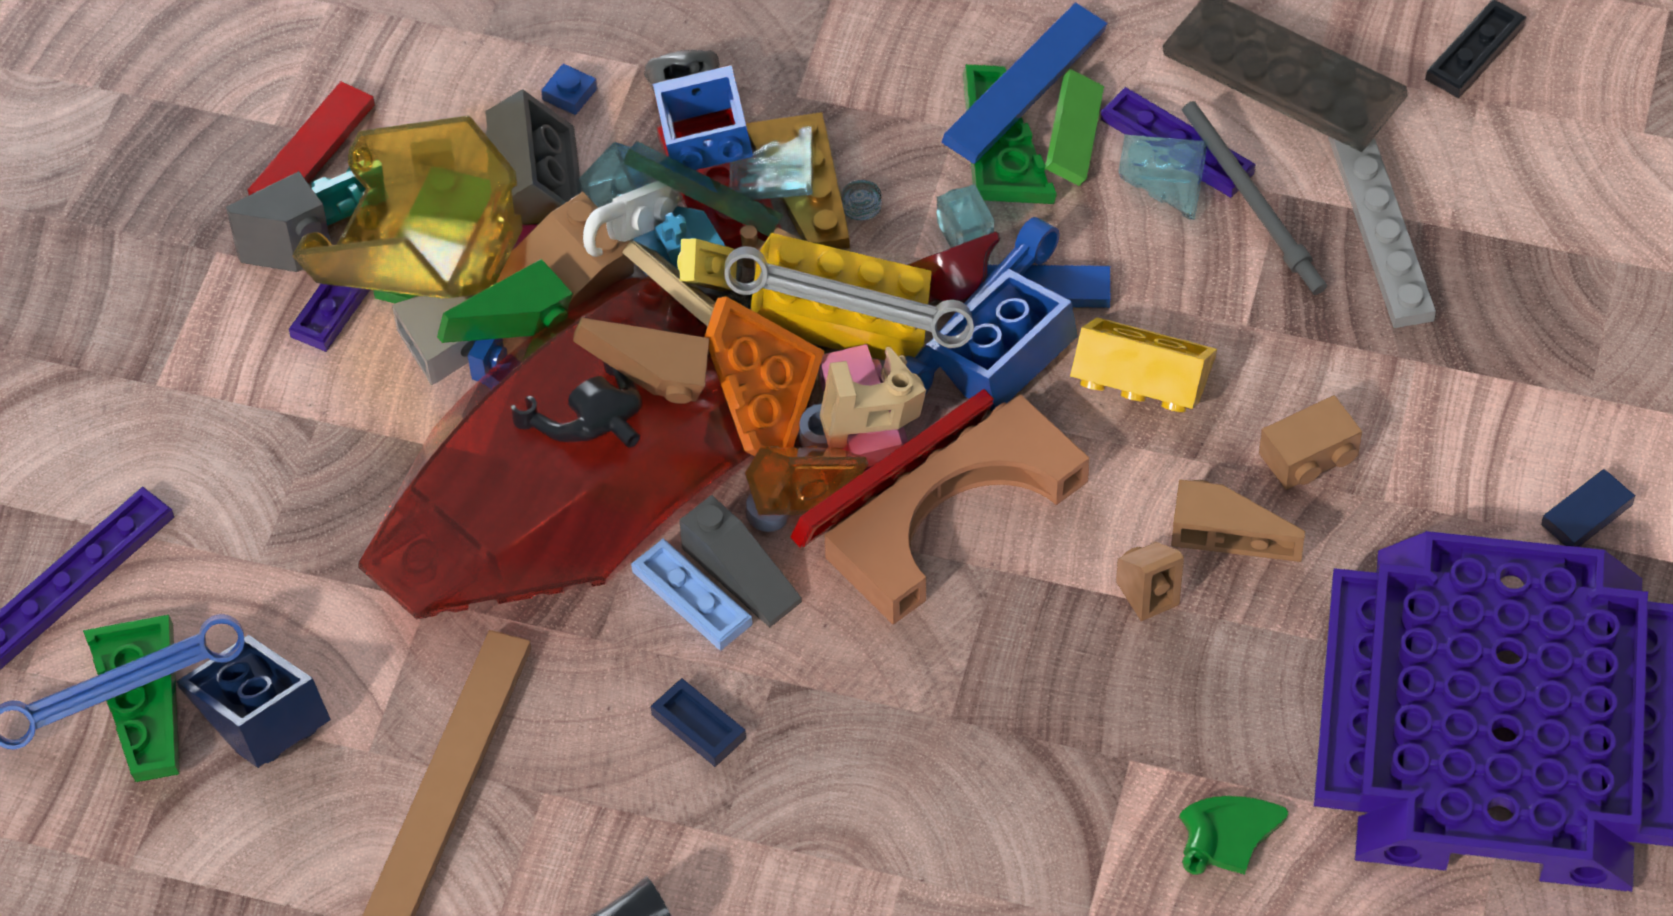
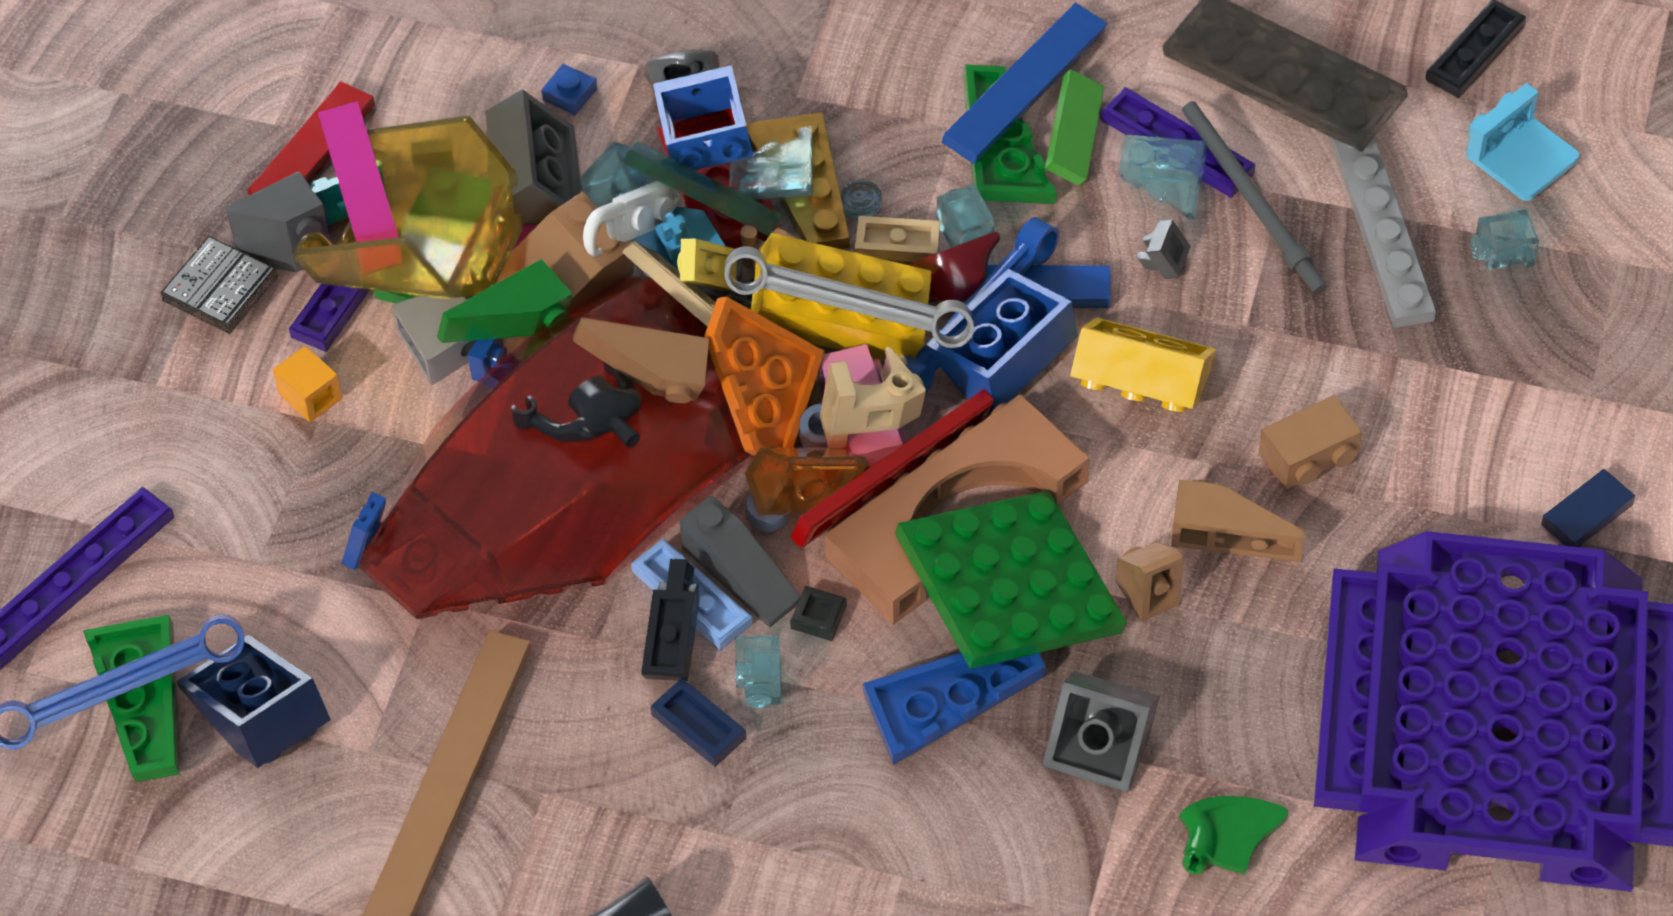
(219, 284): none -> tile
(307, 384): none -> light orange panel
(357, 173): none -> dark pink tile
(363, 530): none -> blue tile
(672, 625): none -> black hinge
(759, 669): none -> clear light blue brick
(818, 613): none -> pearl dark grey tile
(897, 238): none -> tan plate
(940, 696): none -> blue wing
(1010, 579): none -> green plate
(1100, 730): none -> dark grey slope
(1165, 250): none -> dark grey tile
(1505, 240): none -> clear light blue brick
(1518, 147): none -> medium azure bracket

